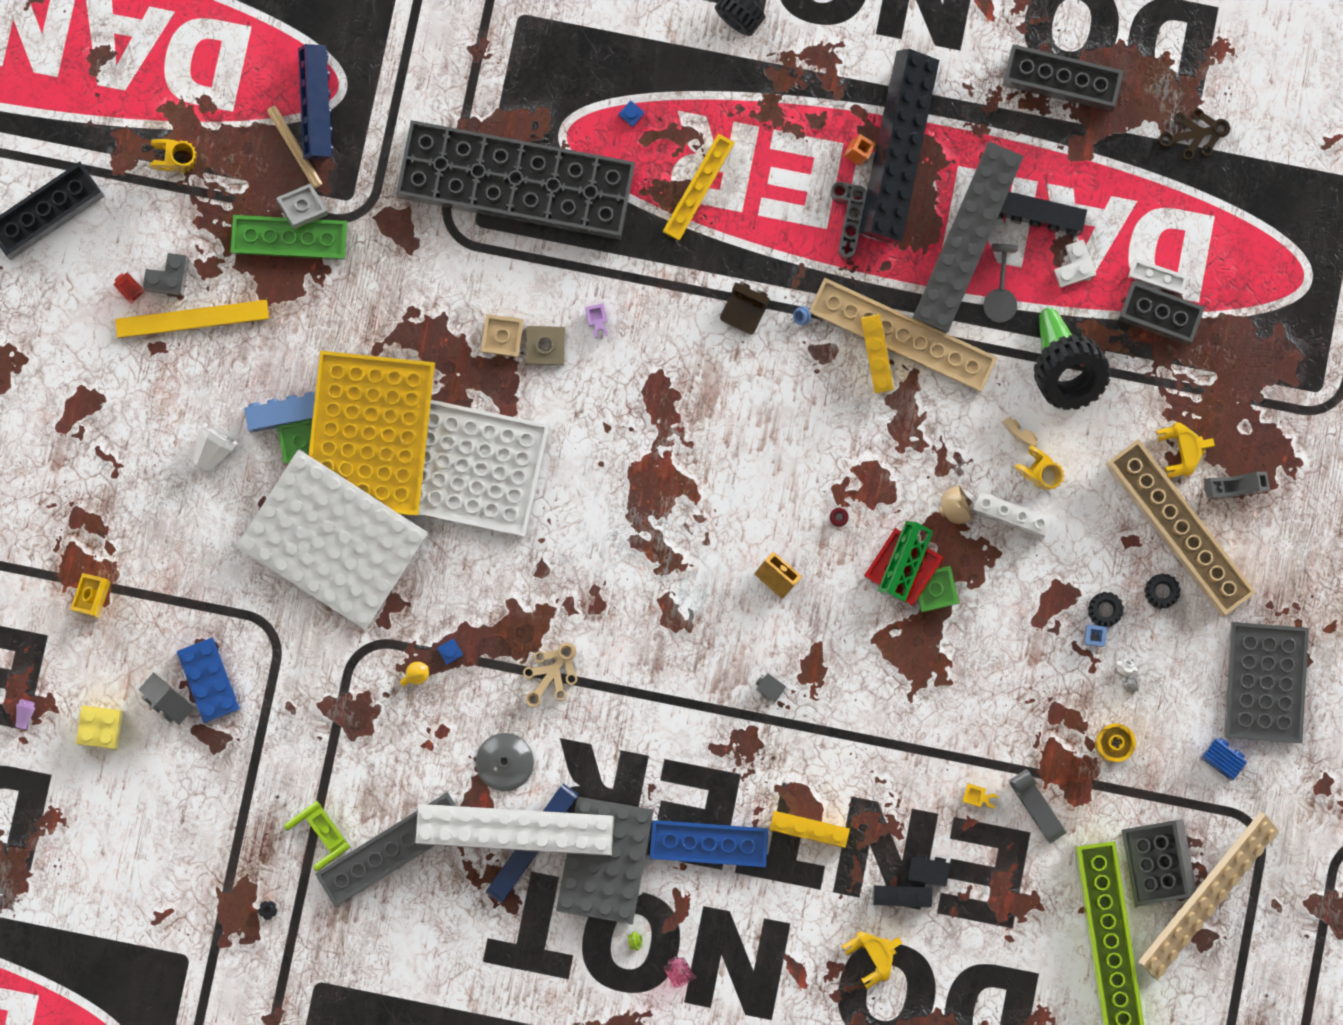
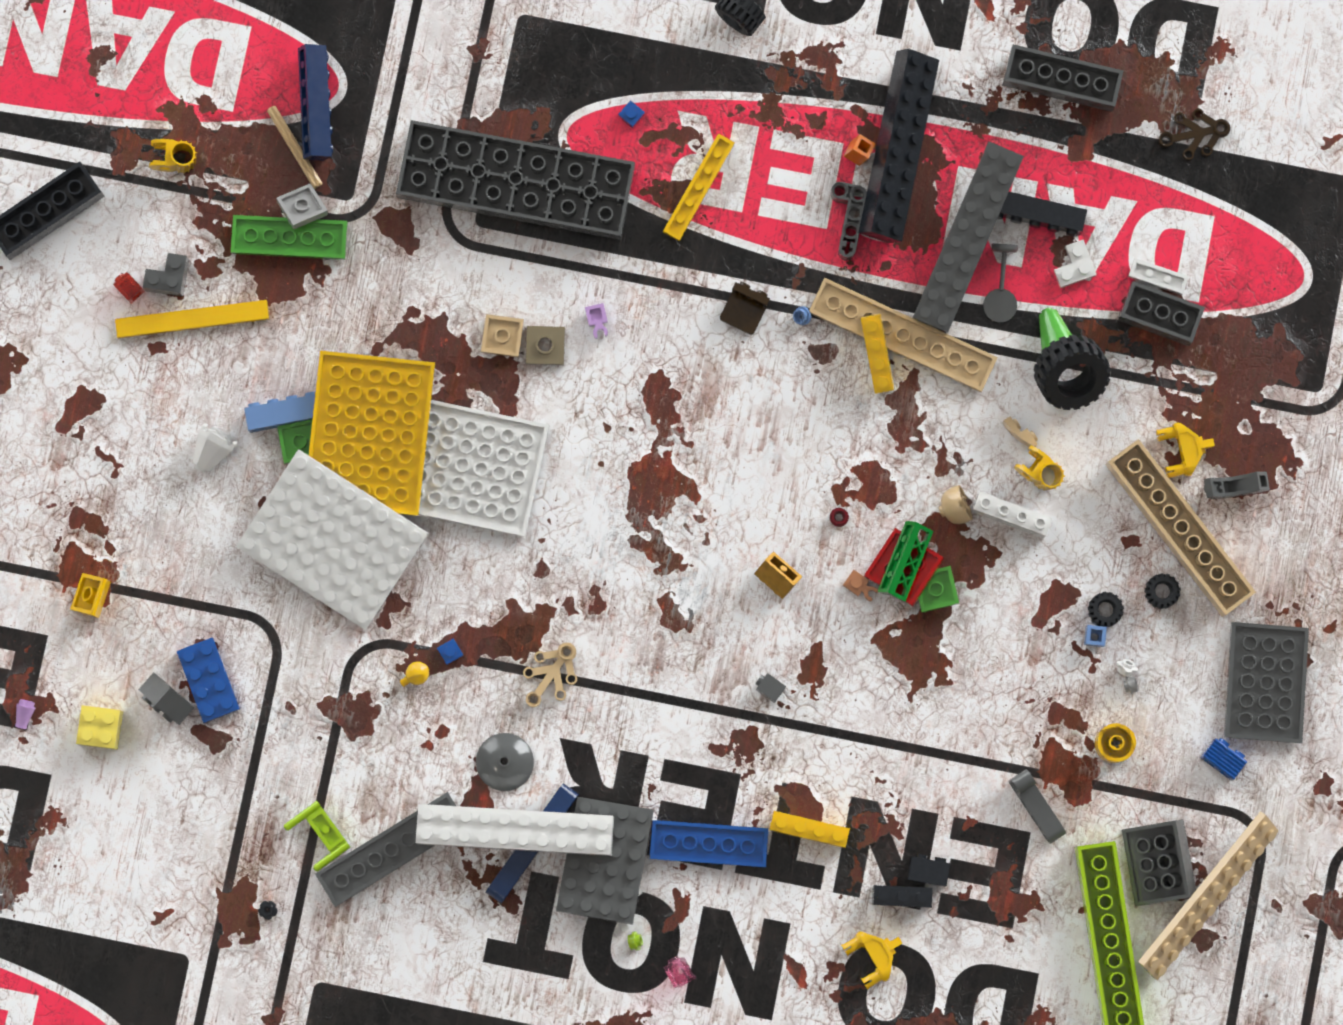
(857, 583): none -> nougat plate
(976, 795): yellow plate -> none

